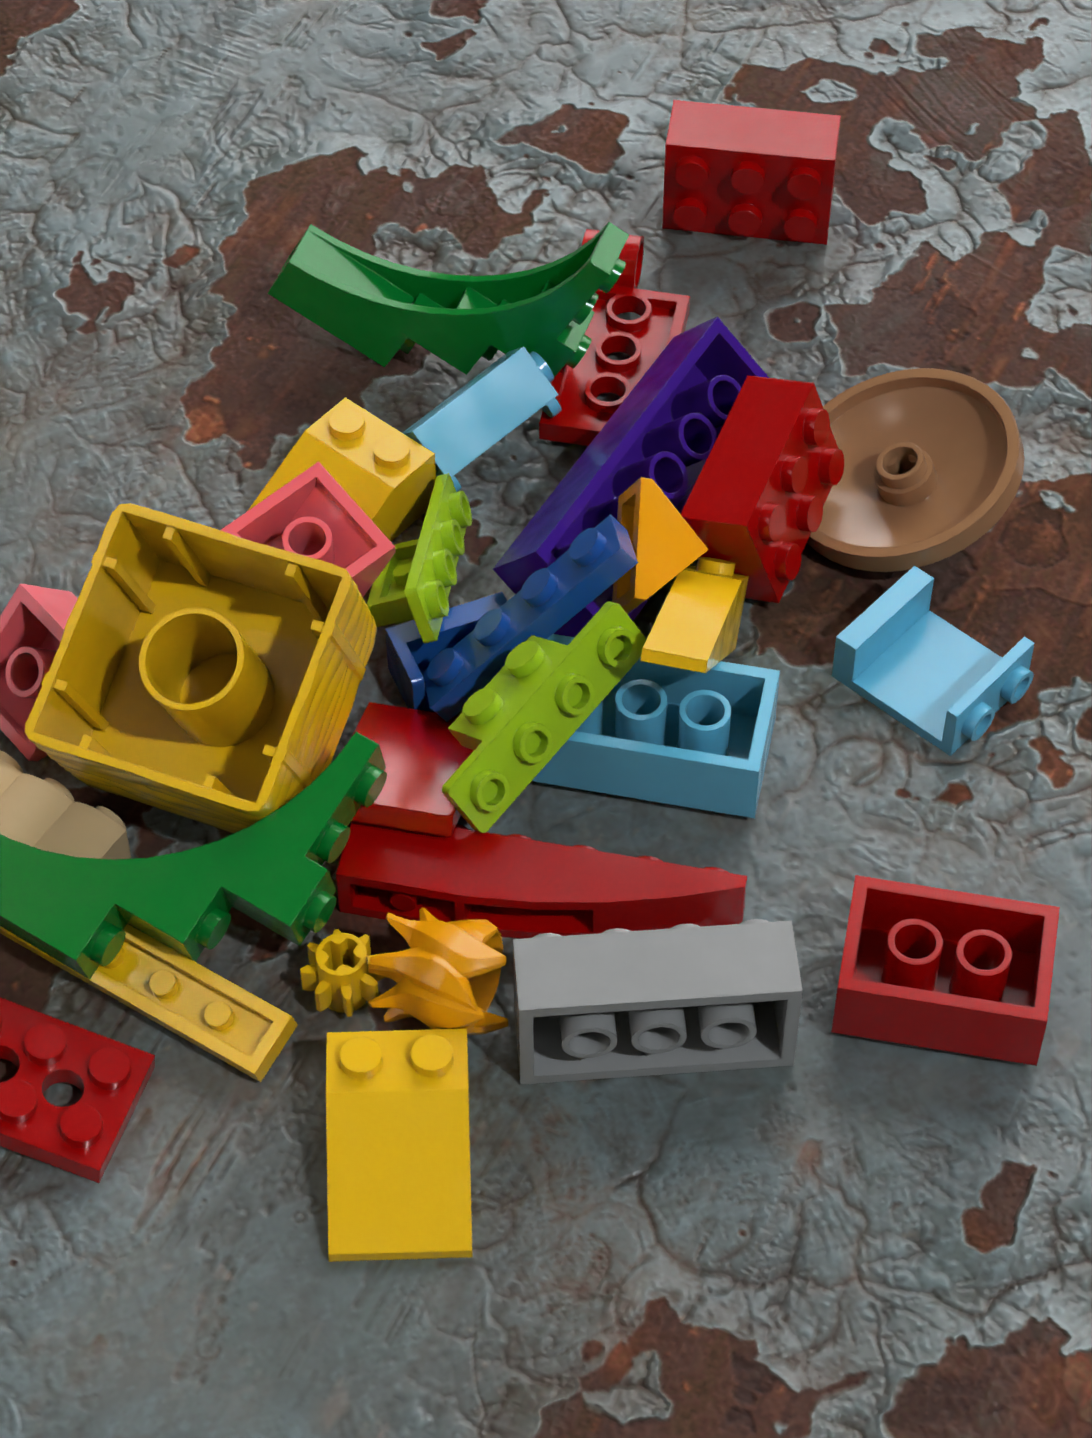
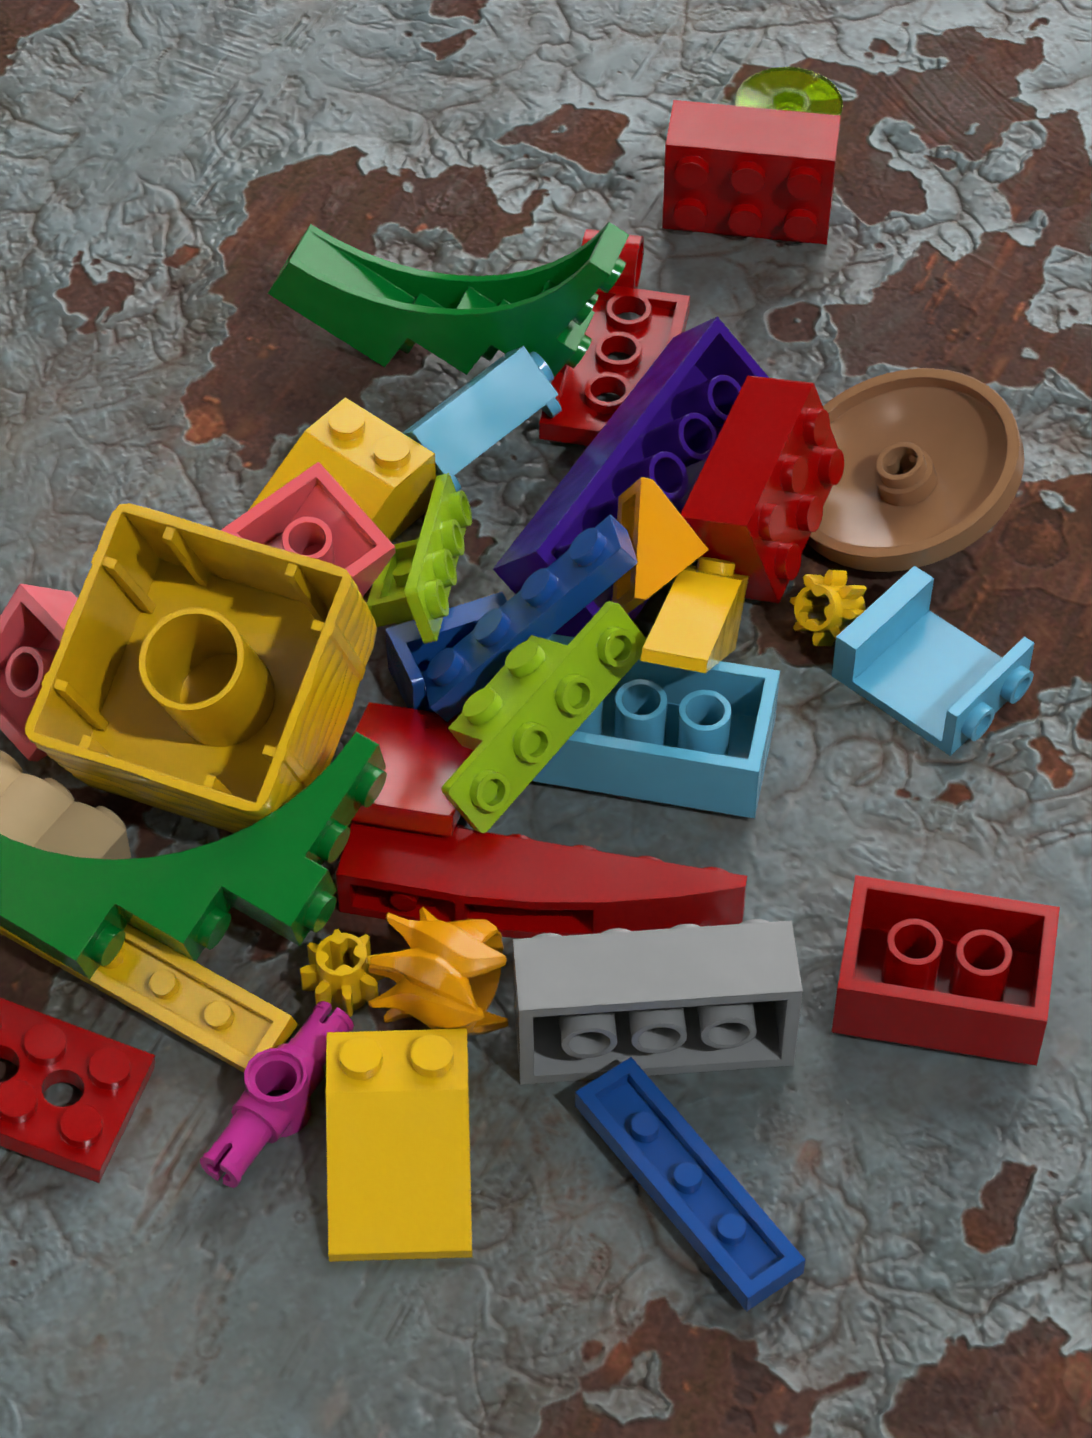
(266, 1118): none -> dark pink pin
(690, 1184): none -> blue plate
(791, 91): none -> clear neon green dish
(827, 605): none -> yellow gear

